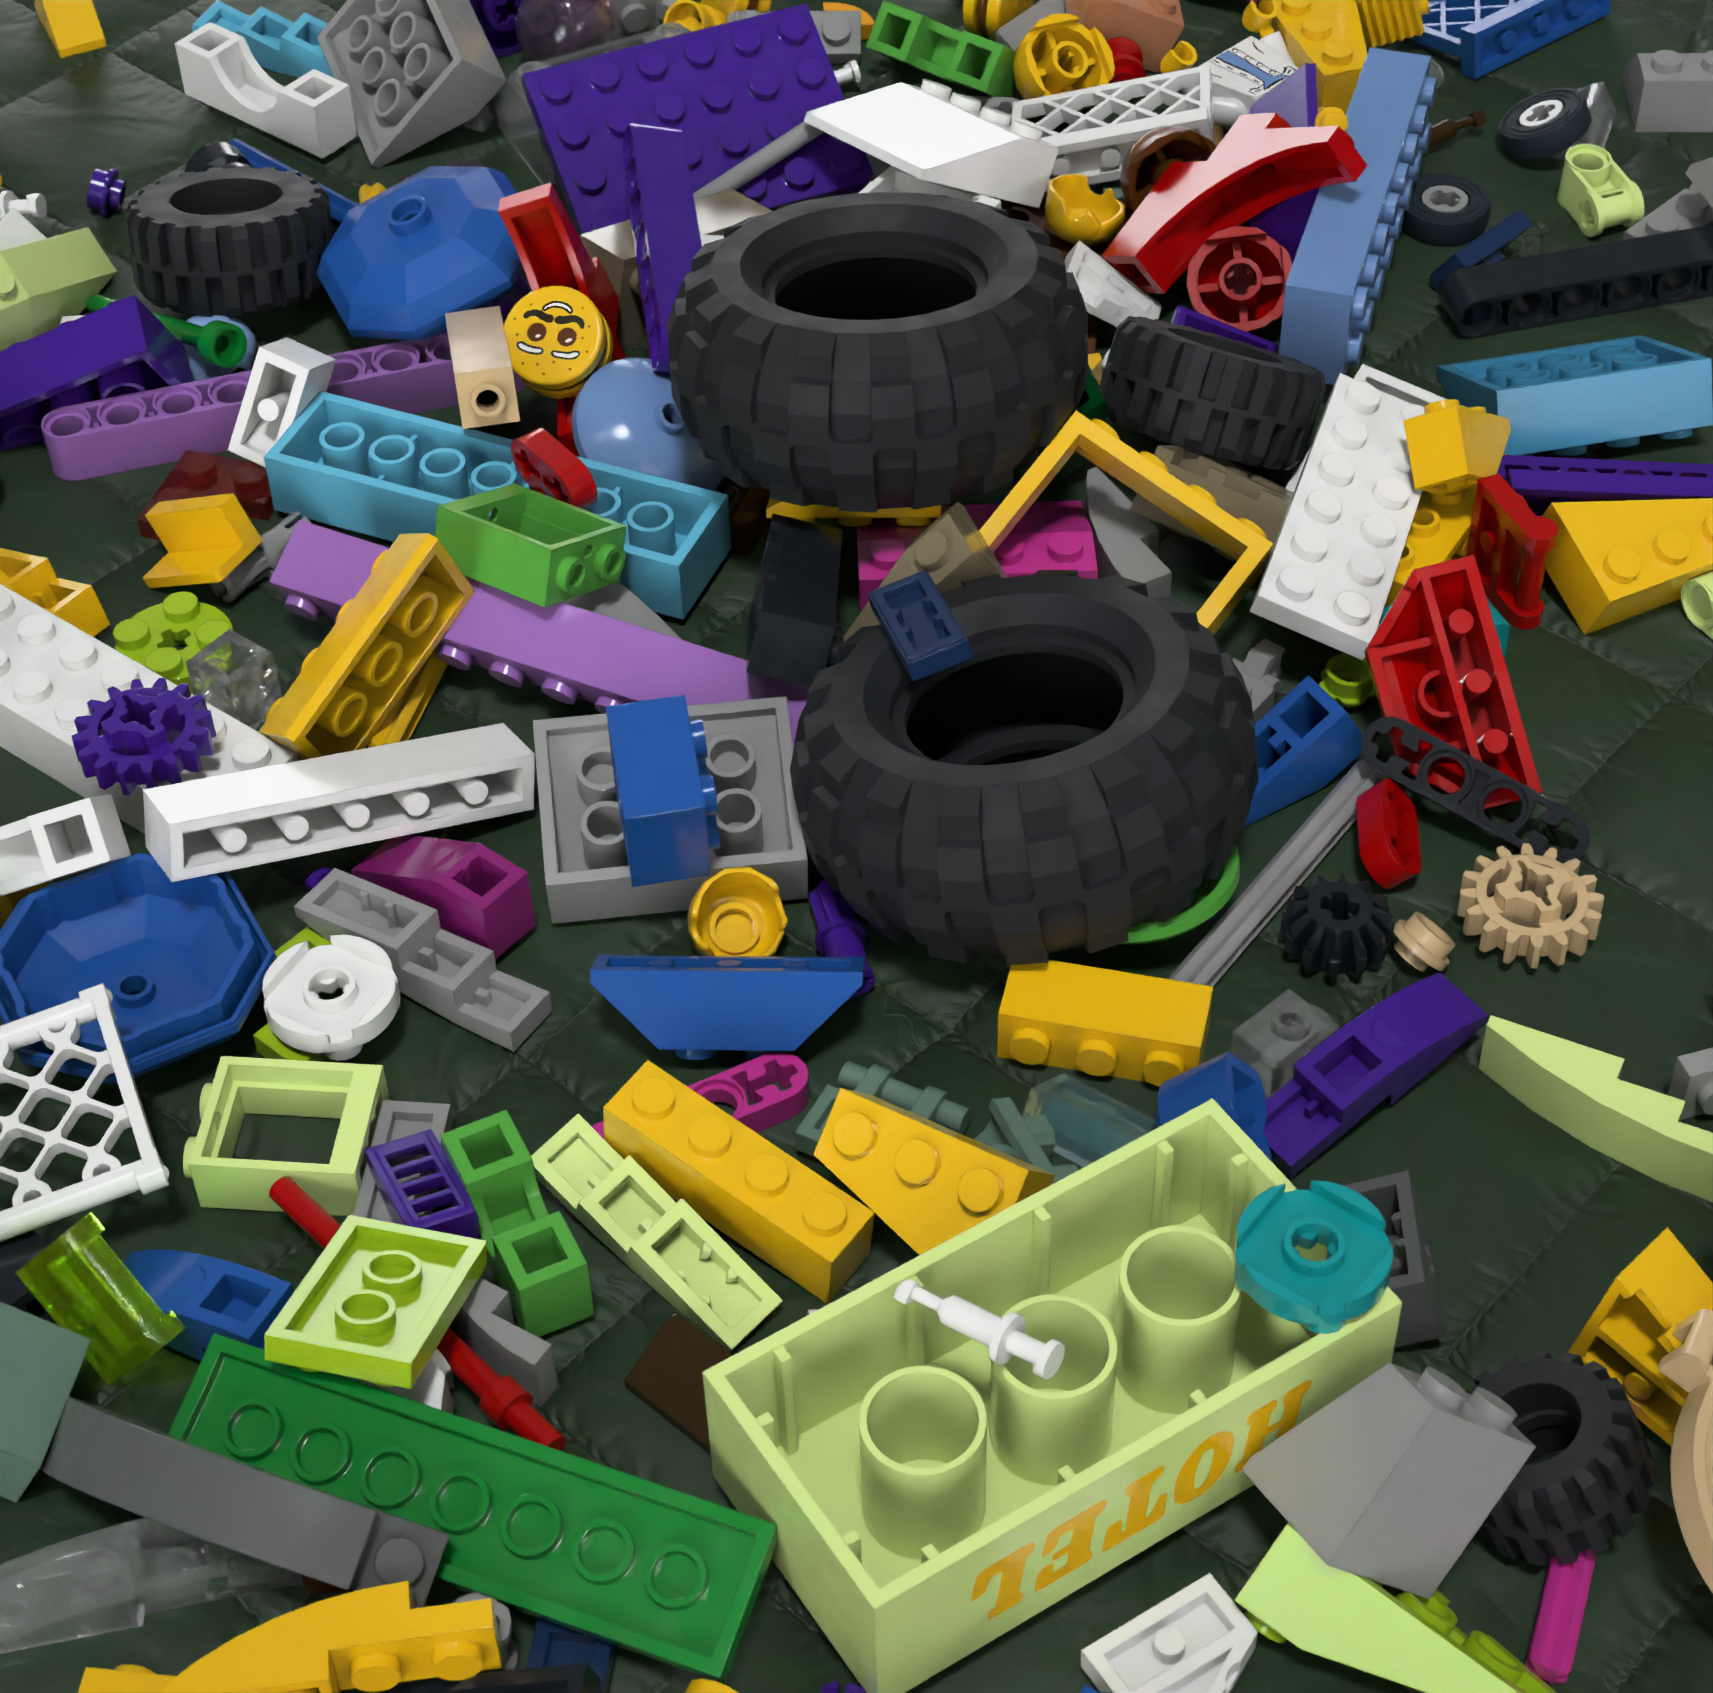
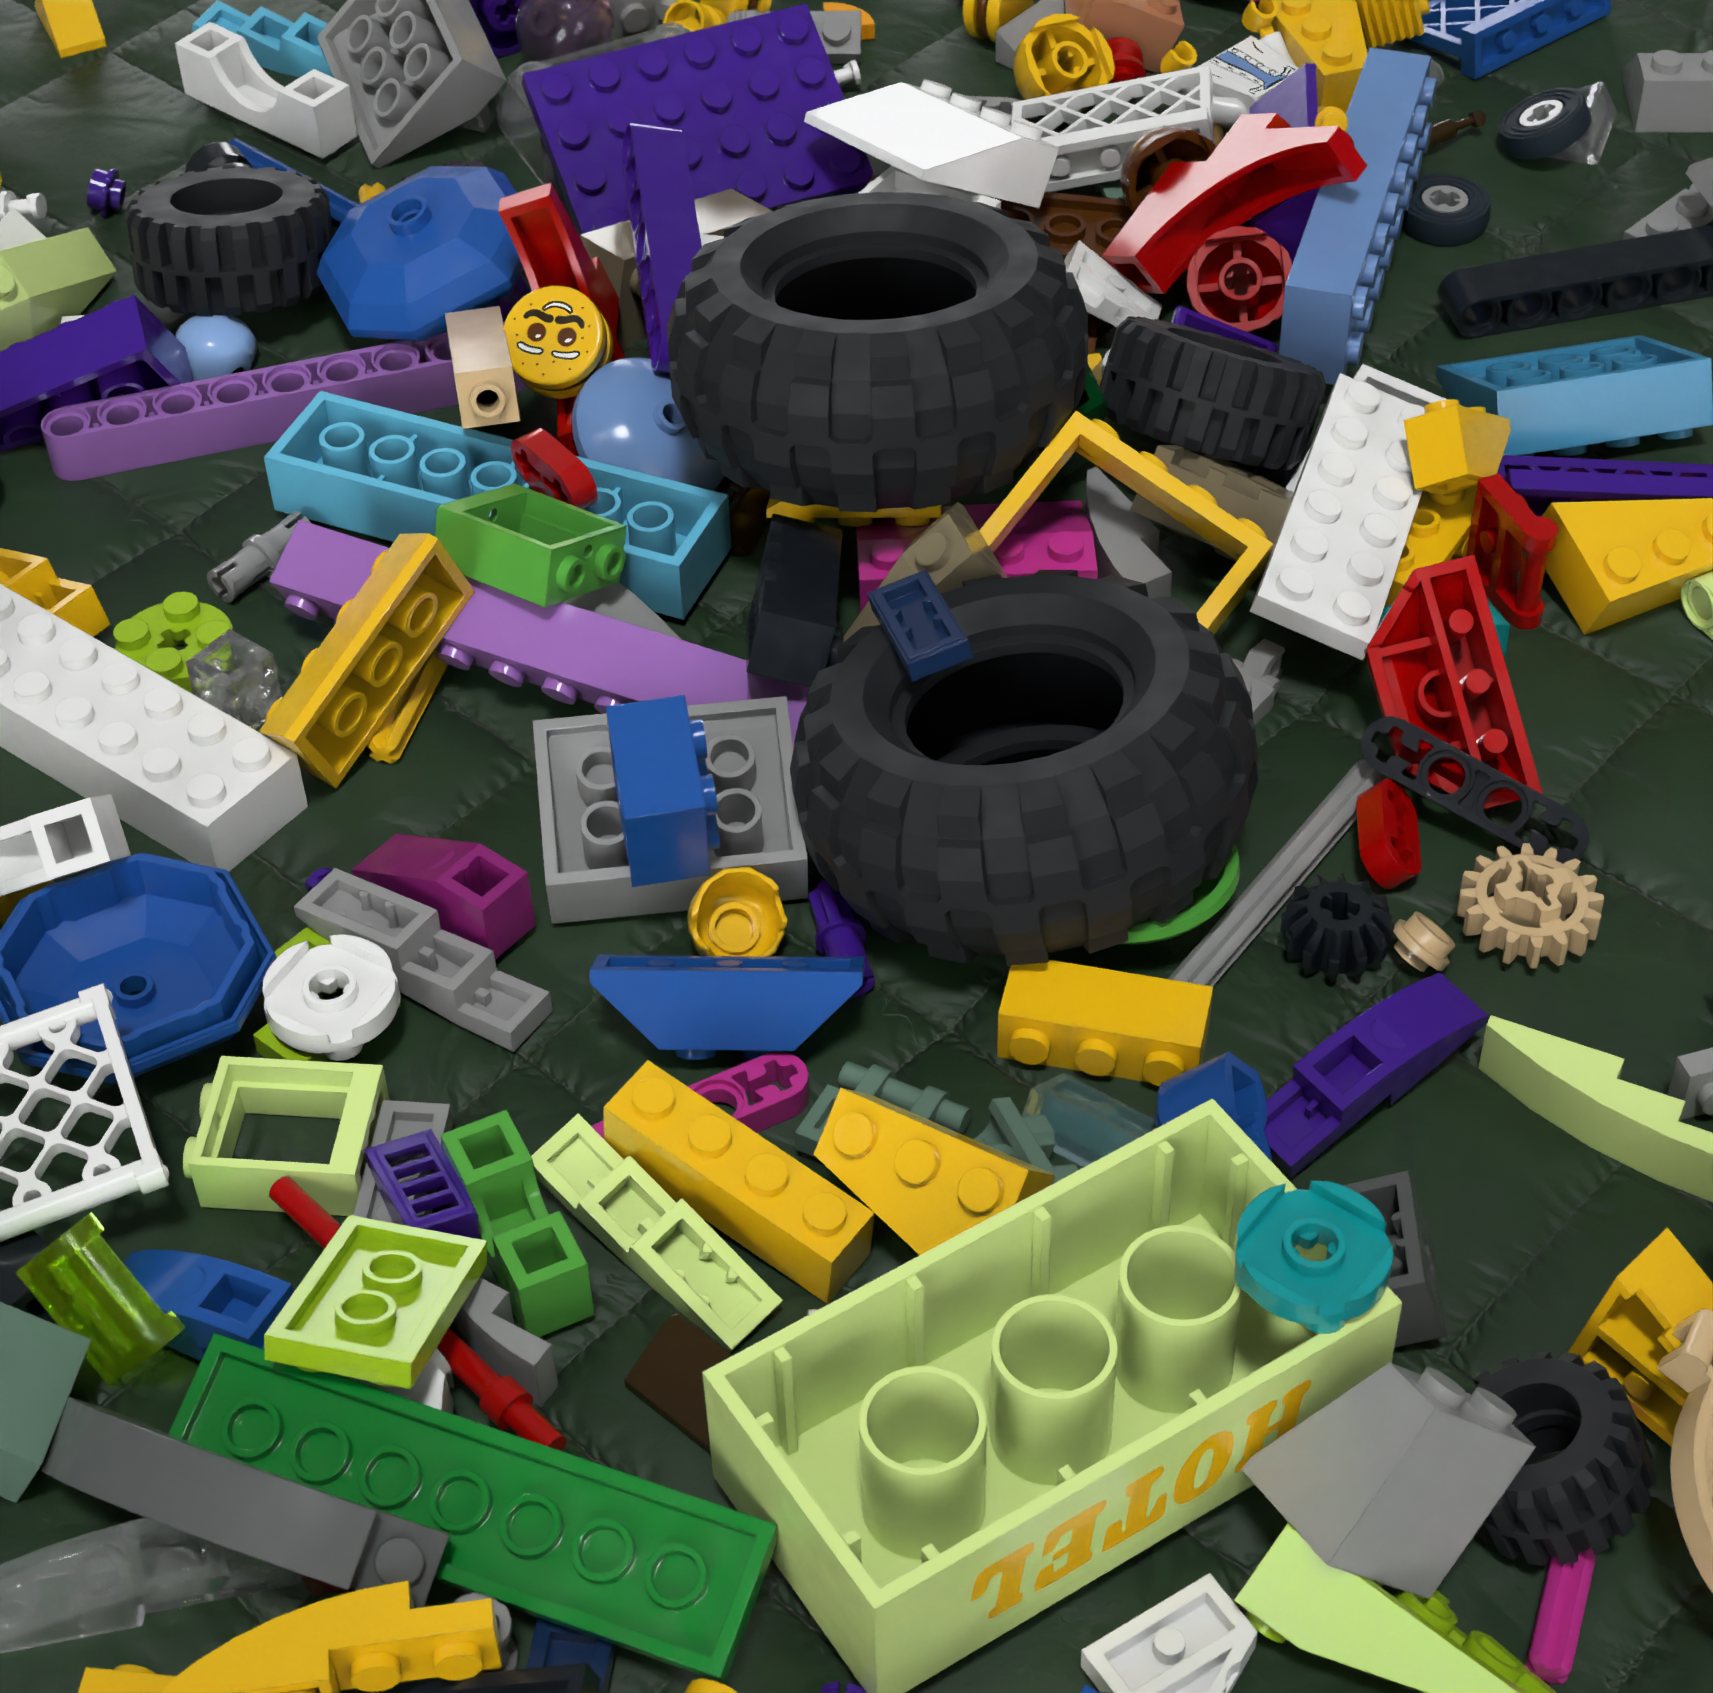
(144, 736): dark purple gear -> none
(202, 538): yellow panel -> none
(209, 475): clear red plate -> none
(216, 341): green piece -> none
(278, 390): white slope -> none
(337, 801): white brick -> none
(761, 160): light grey bar -> none
(943, 51): bright green arch -> none
(1002, 1335): white piece -> none
(1079, 213): yellow hair -> none
(1280, 1038): clear brick -> none
(1301, 748): blue slope -> none
(1347, 680): lime plate -> none
(1485, 248): dark blue plate -> none
(1598, 191): yellowish green piece -> none

